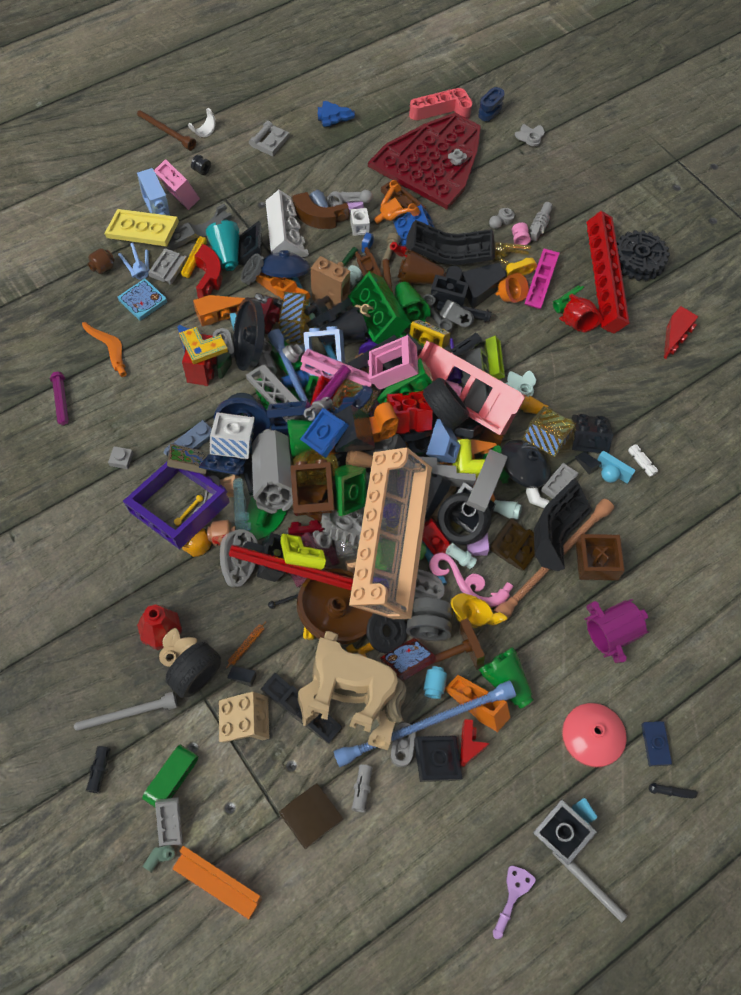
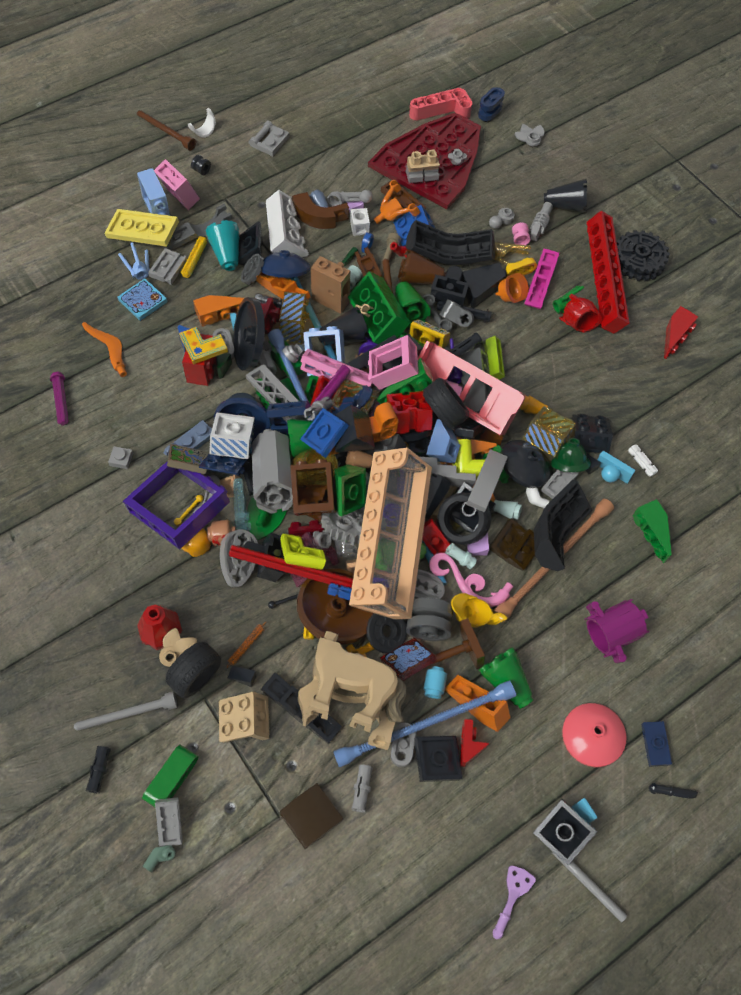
(100, 261): reddish brown head -> none
(209, 262): red arch -> none
(217, 883): orange fence -> none
(302, 376): blue cone -> none
(323, 313): black plate -> none
(333, 114): blue rock -> none
(342, 592): none -> blue axle
(422, 166): none -> tan hips
(522, 383): light aqua plate -> none
(569, 196): none -> black cone
(571, 457): none -> dark green hat
(599, 557): reddish brown brick -> none
(655, 526): none -> green slope

